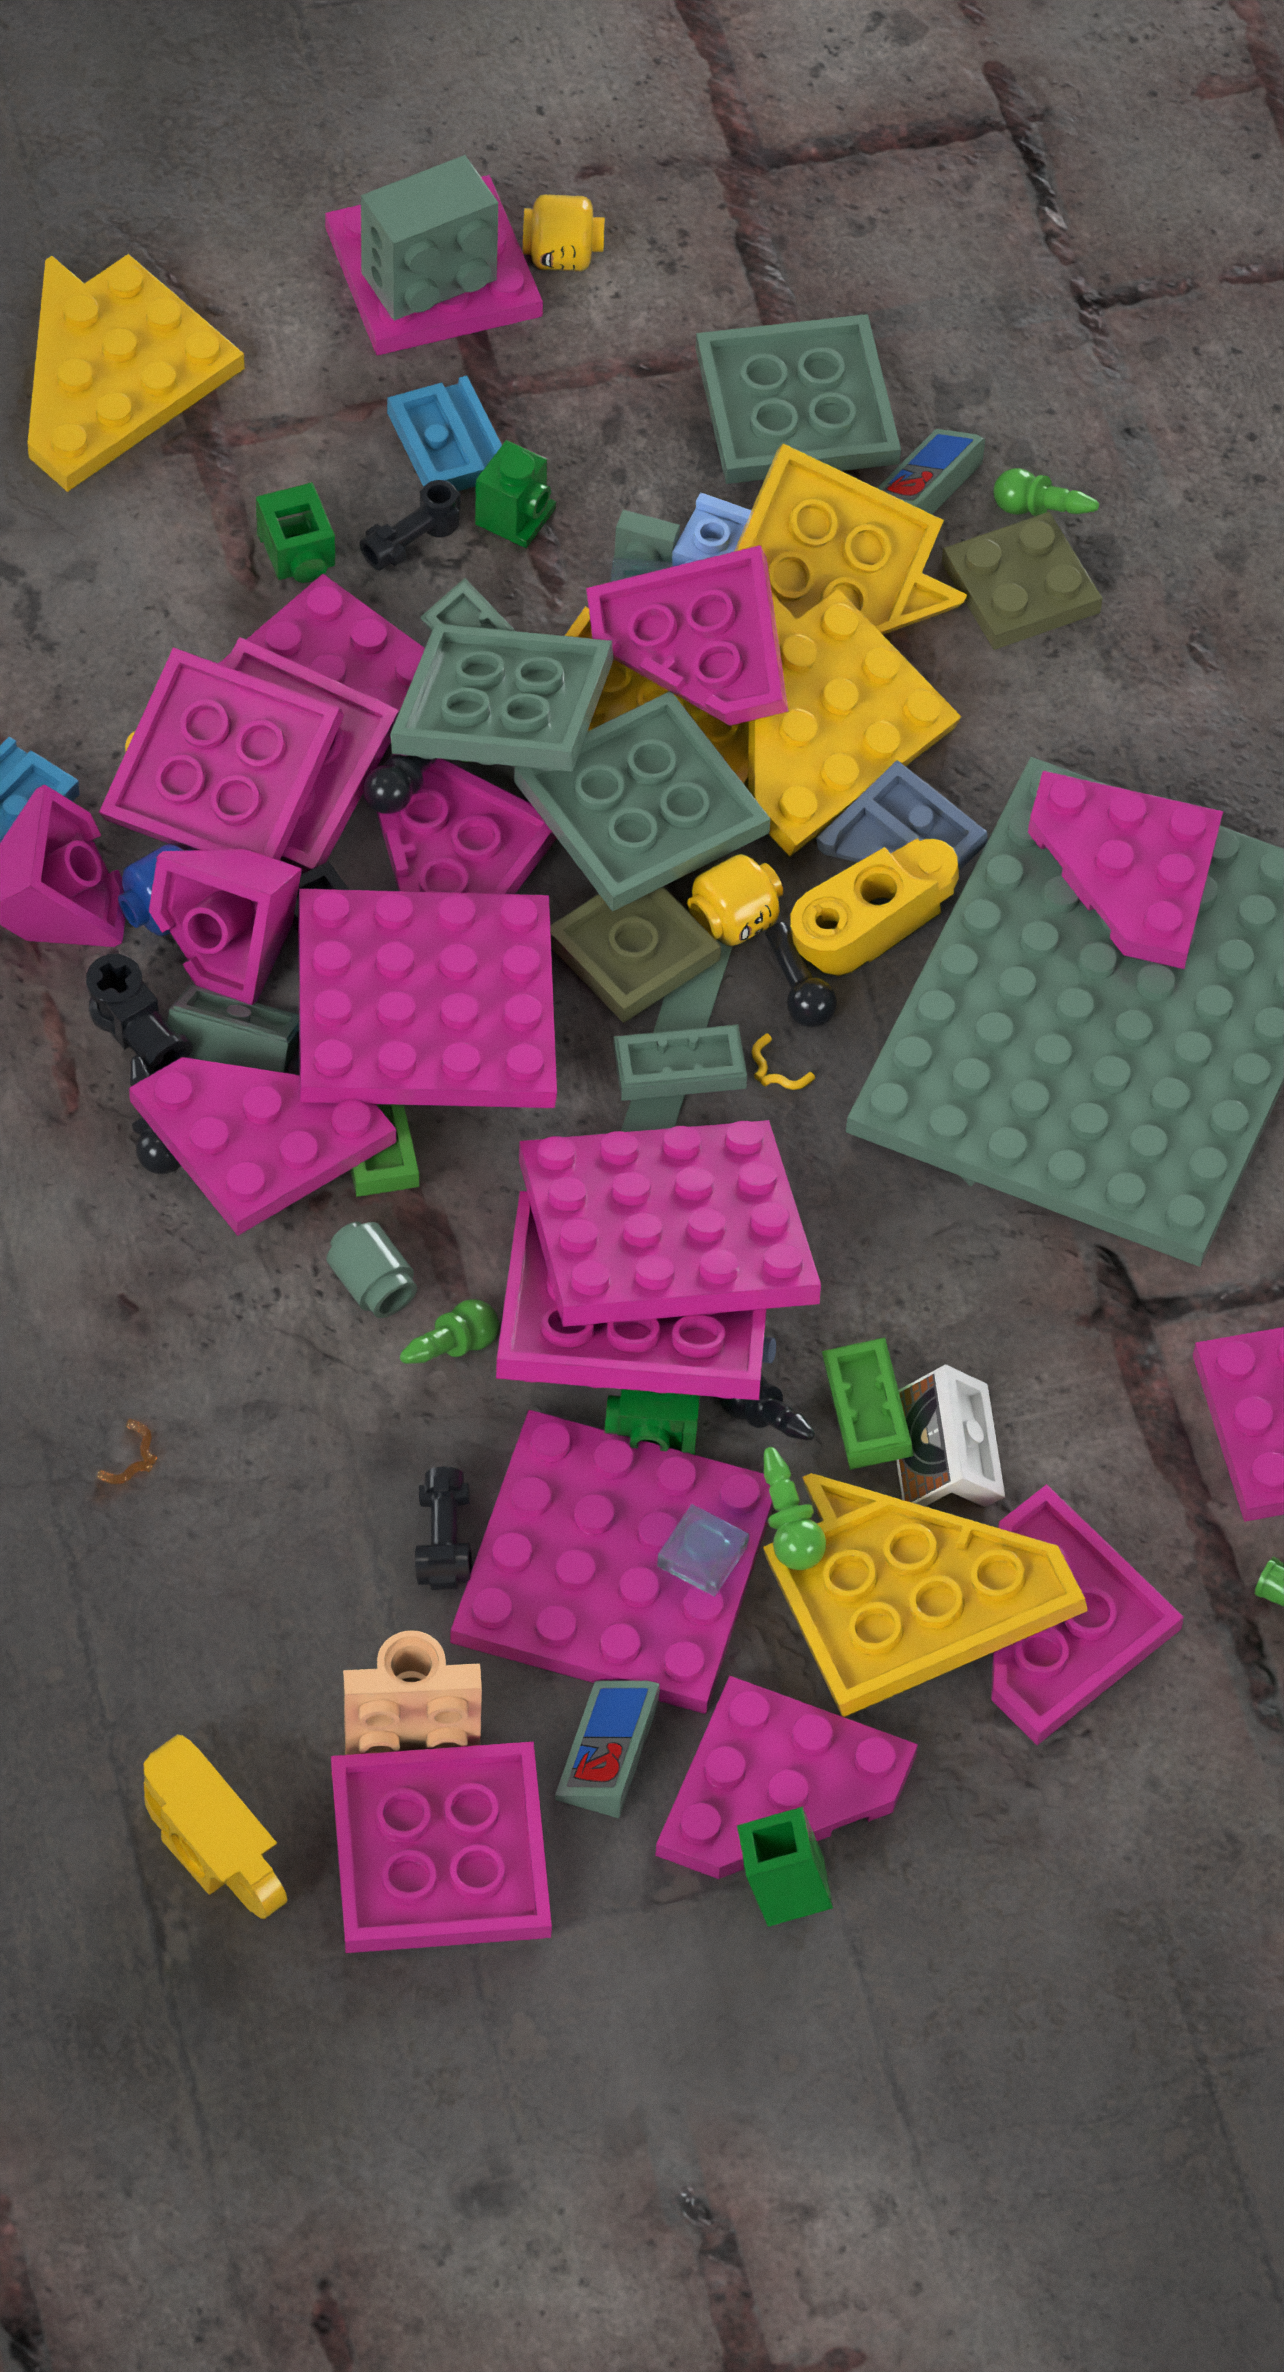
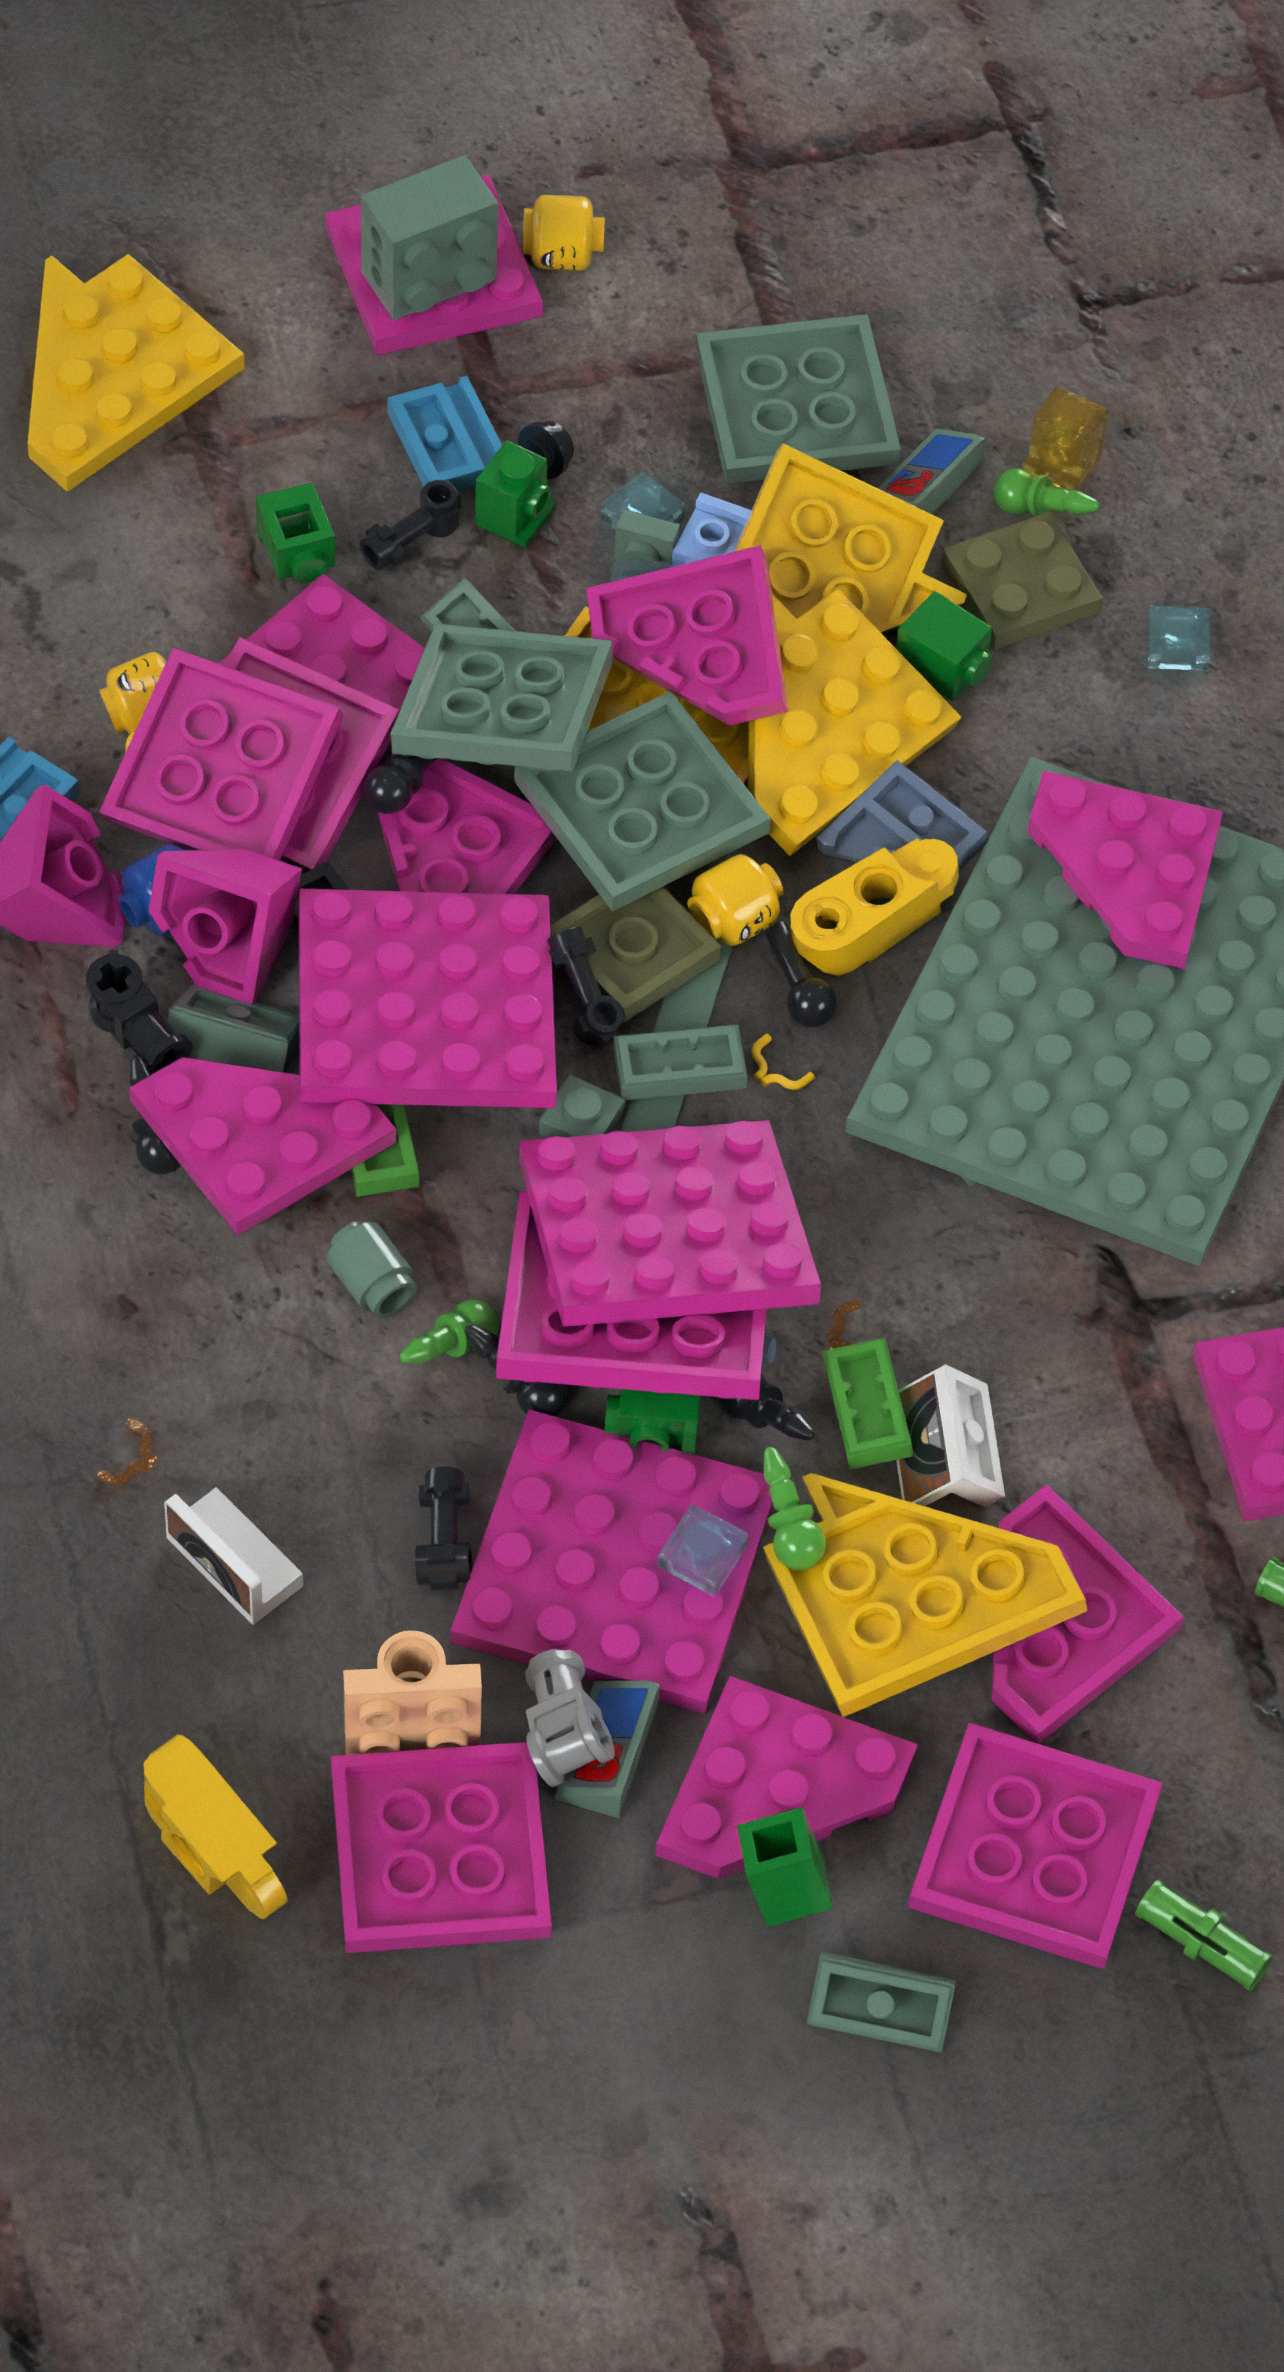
(130, 690): none -> yellow head
(232, 1553): none -> white panel
(535, 1396): none -> black bar
(550, 442): none -> black plate
(565, 1722): none -> light grey connector
(581, 1111): none -> sand green plate
(599, 1014): none -> black bar
(643, 497): none -> clear light blue plate
(833, 1336): none -> clear orange piece
(881, 2001): none -> sand green slope
(946, 645): none -> green brick
(1035, 1845): none -> dark pink plate
(1066, 438): none -> clear yellow brick
(1178, 638): none -> clear light blue plate
(1241, 1958): none -> bright green pin

